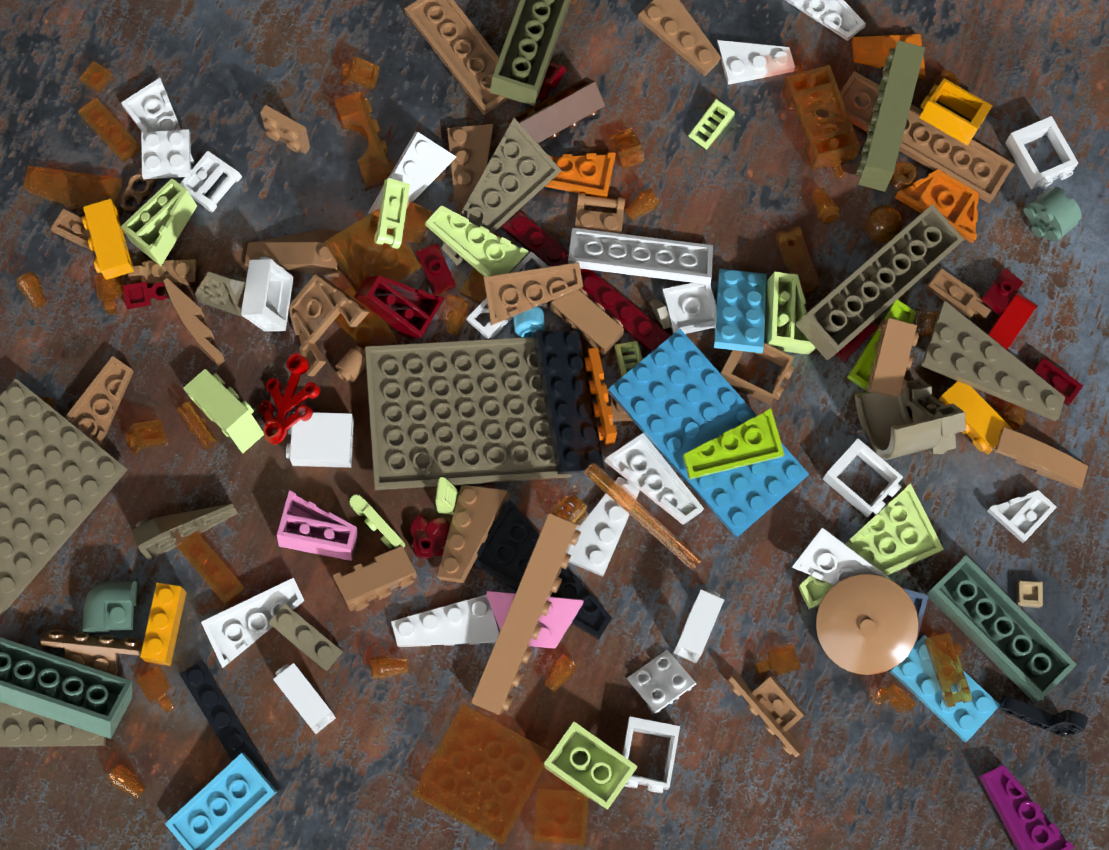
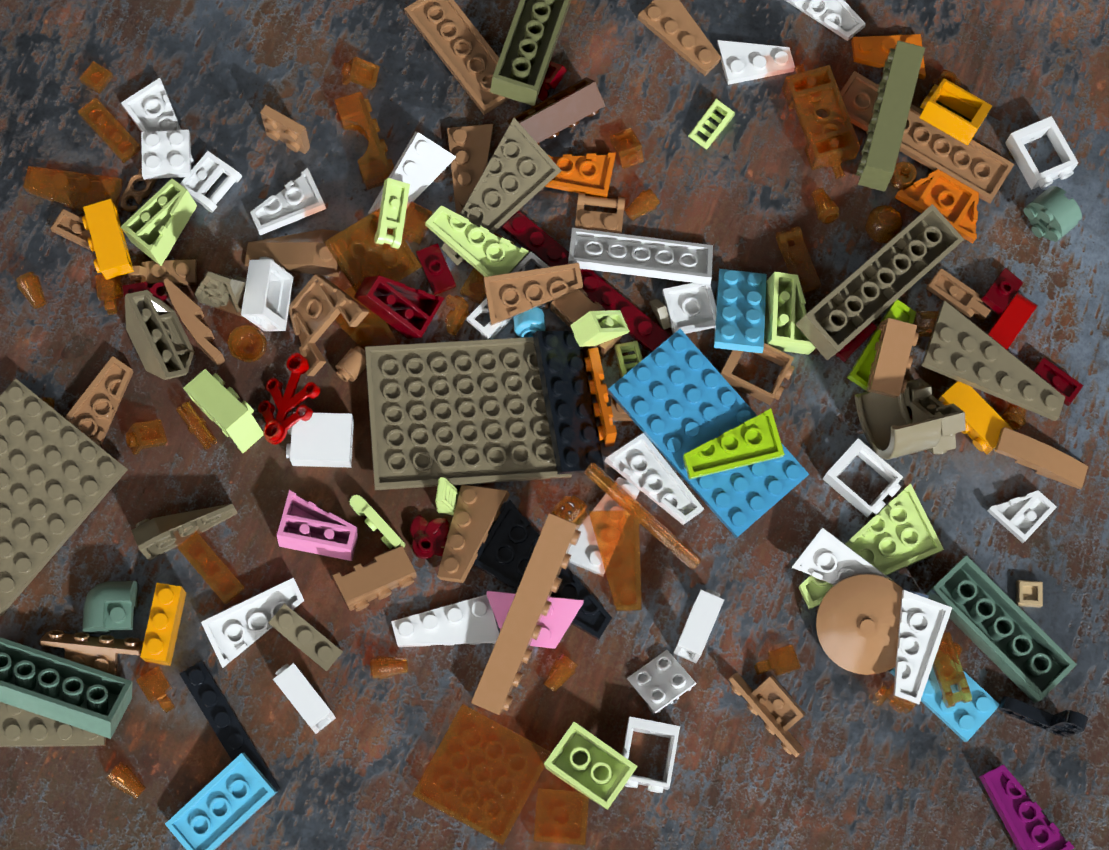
(157, 335): none -> dark tan wedge
(247, 343): none -> clear orange hair
(291, 204): none -> white wing
(599, 327): none -> yellowish green slope
(620, 552): none -> clear orange wing
(919, 638): none -> white wing

